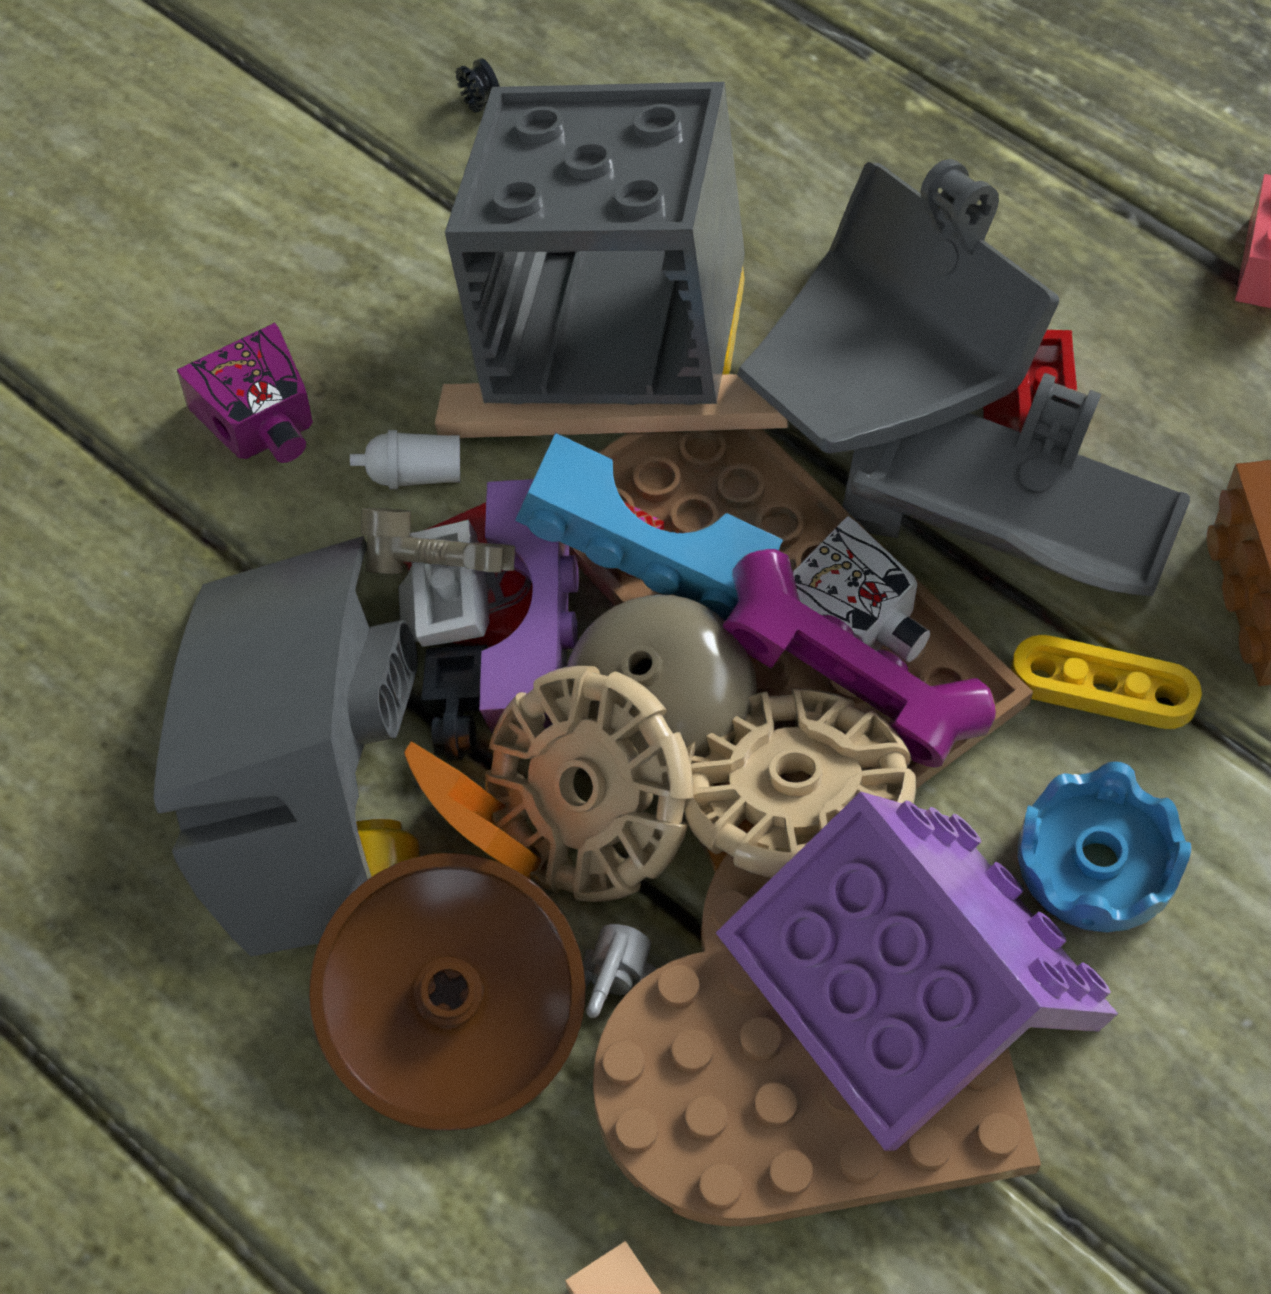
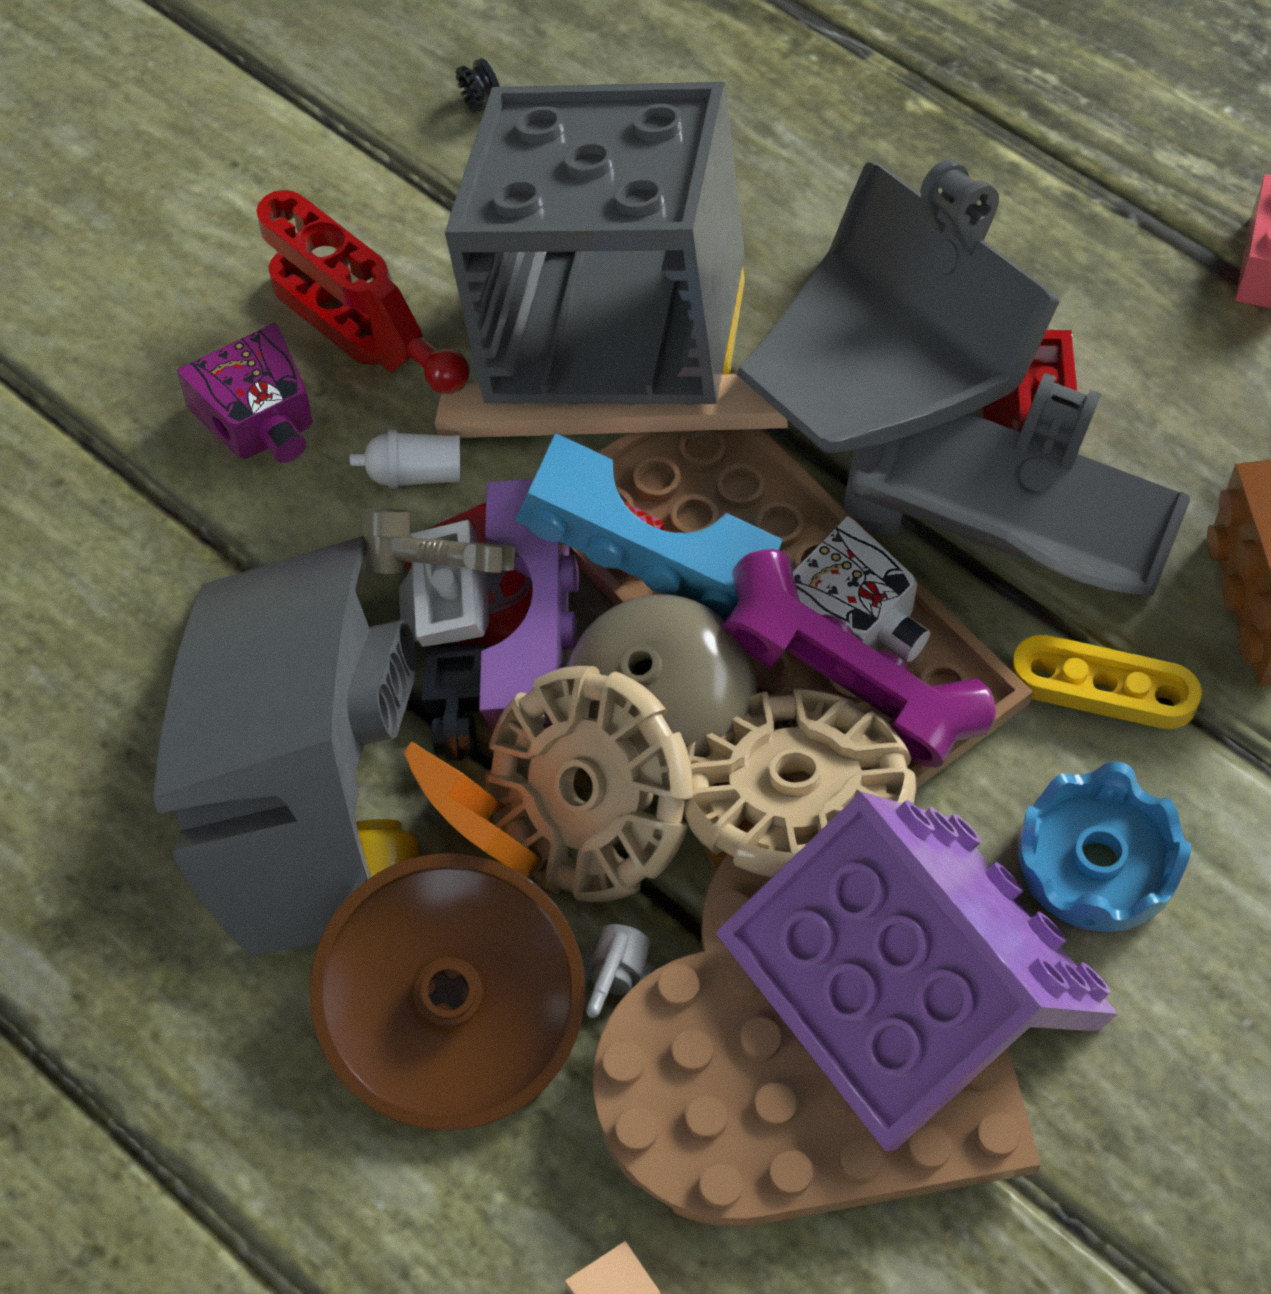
(377, 304): none -> red piece

